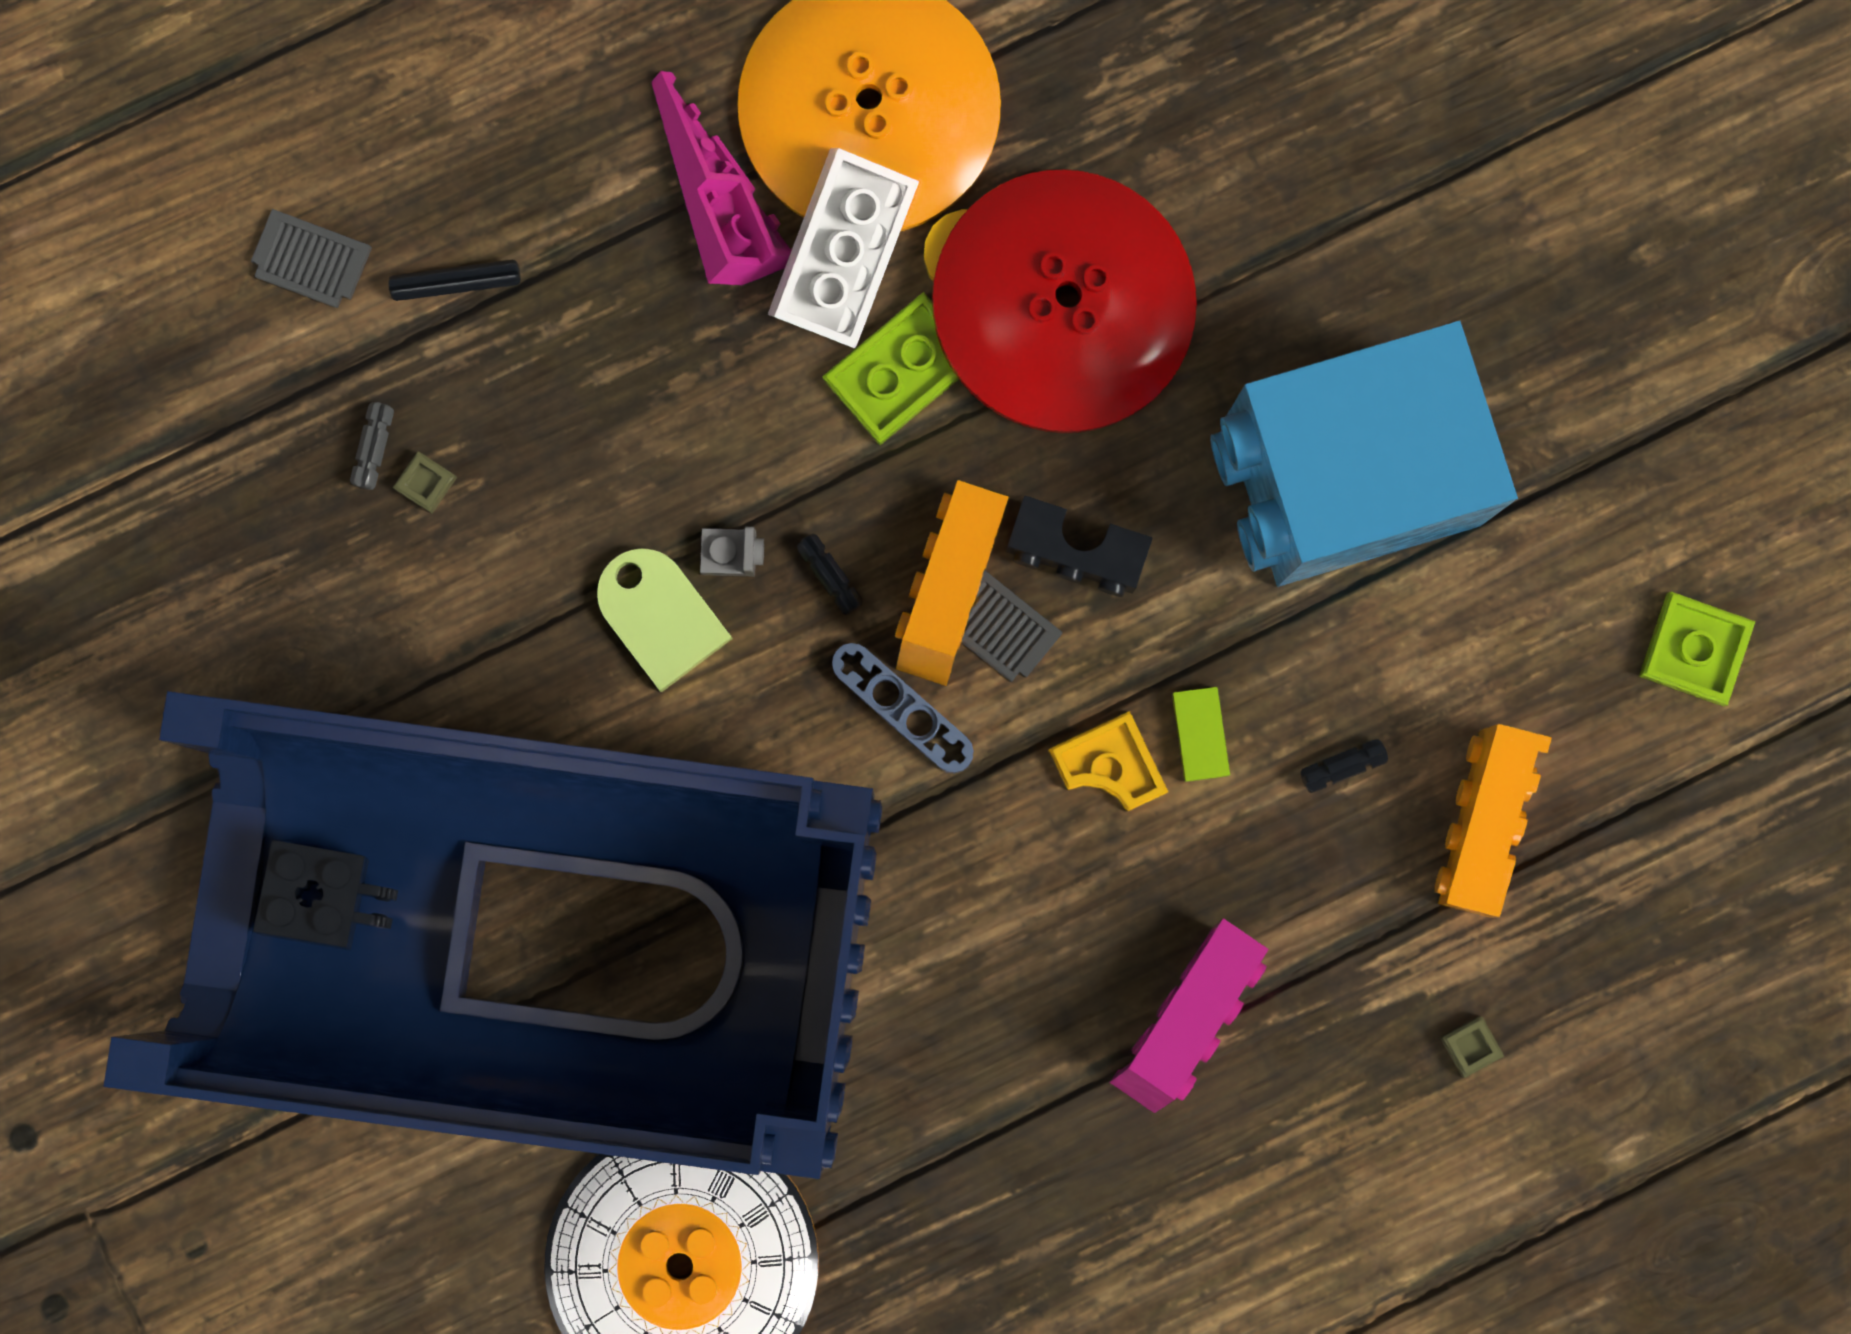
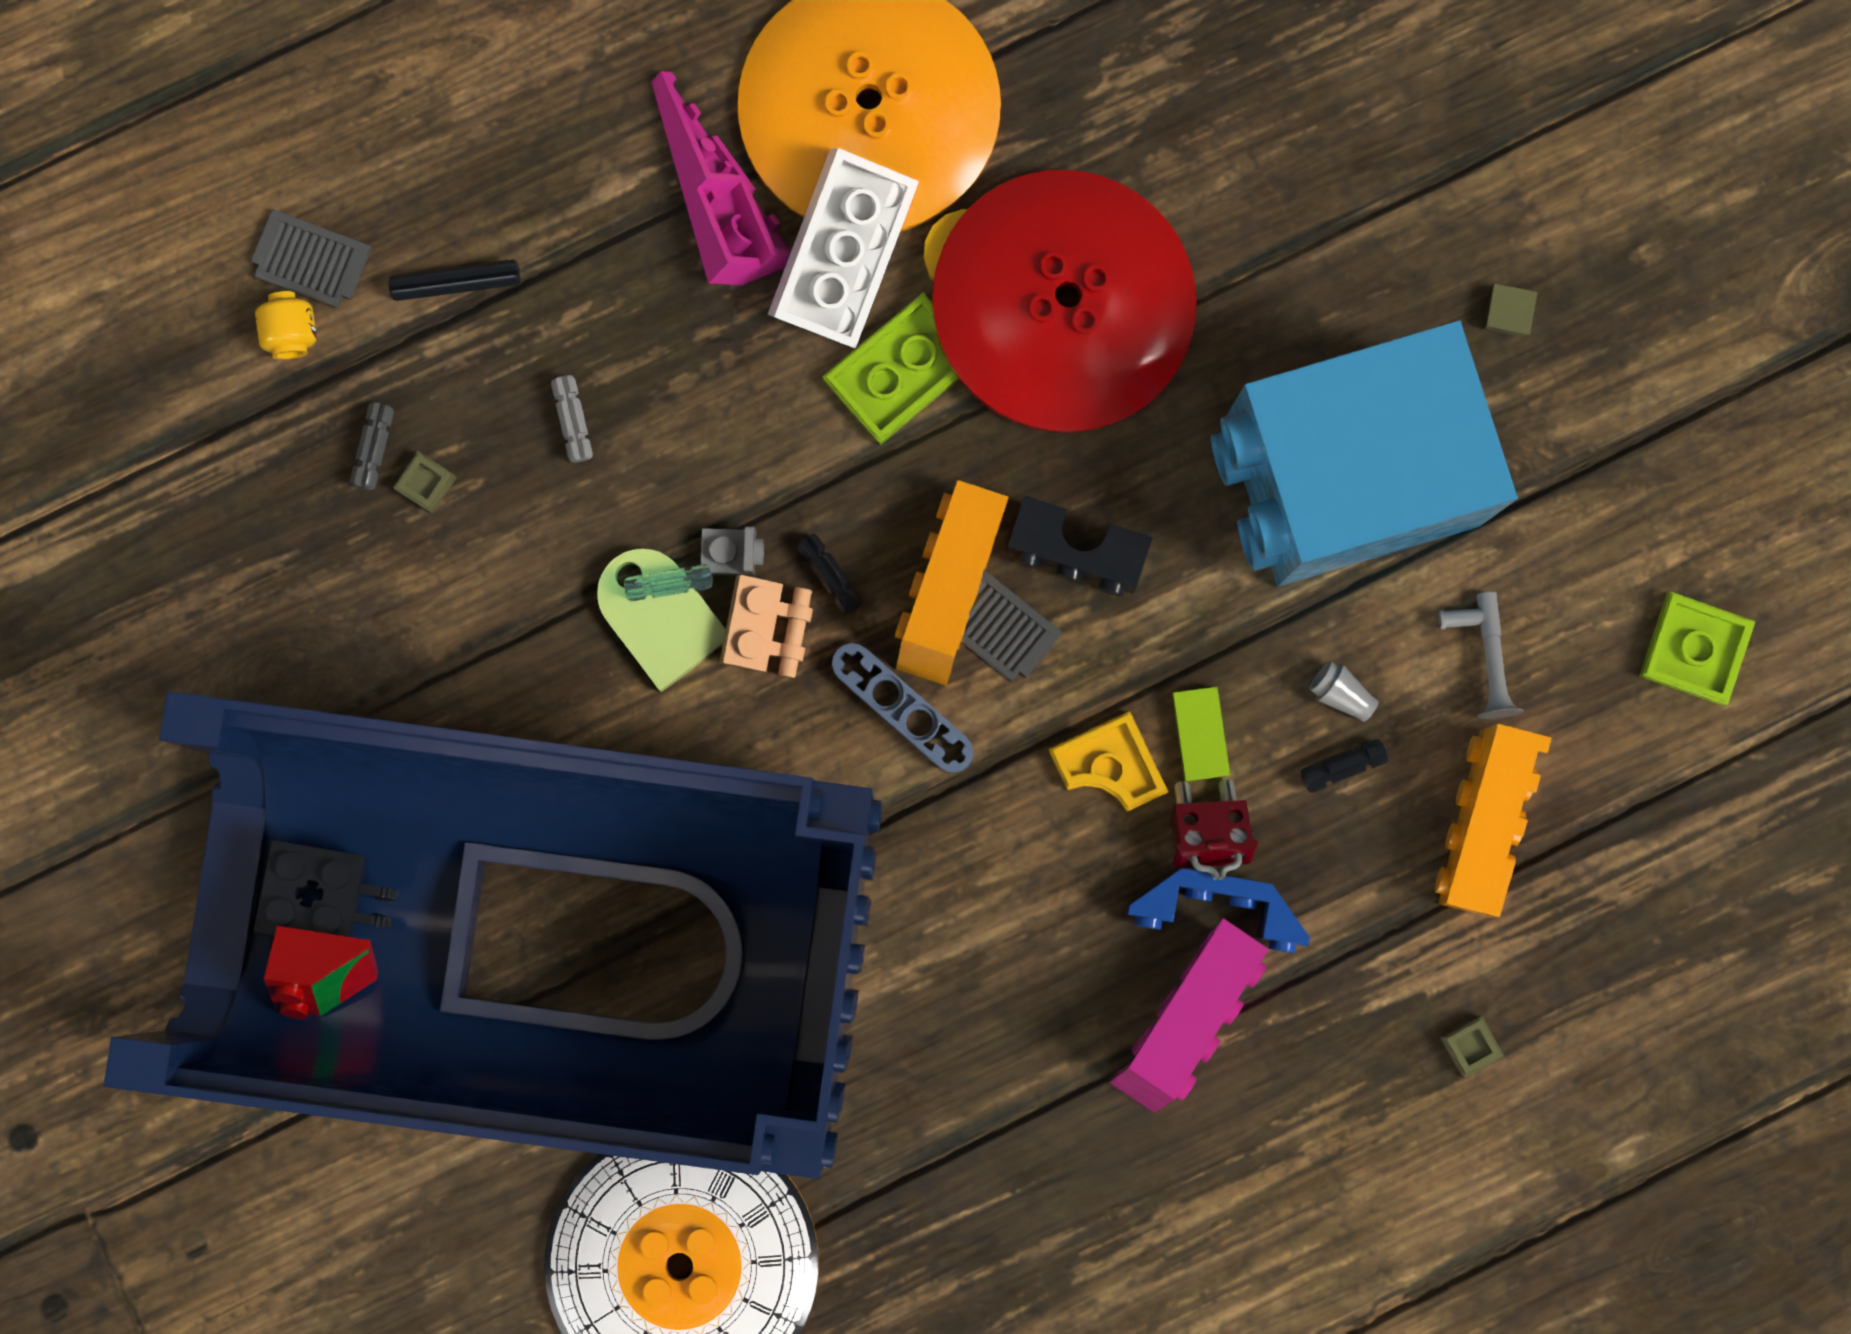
(285, 326): none -> yellow head
(316, 971): none -> red slope
(571, 418): none -> light grey axle
(668, 582): none -> clear light blue axle
(752, 626): none -> light nougat plate
(1211, 831): none -> dark red piece
(1277, 920): none -> blue slope
(1342, 691): none -> light grey cone
(1487, 616): none -> light grey piece
(1510, 310): none -> olive tile

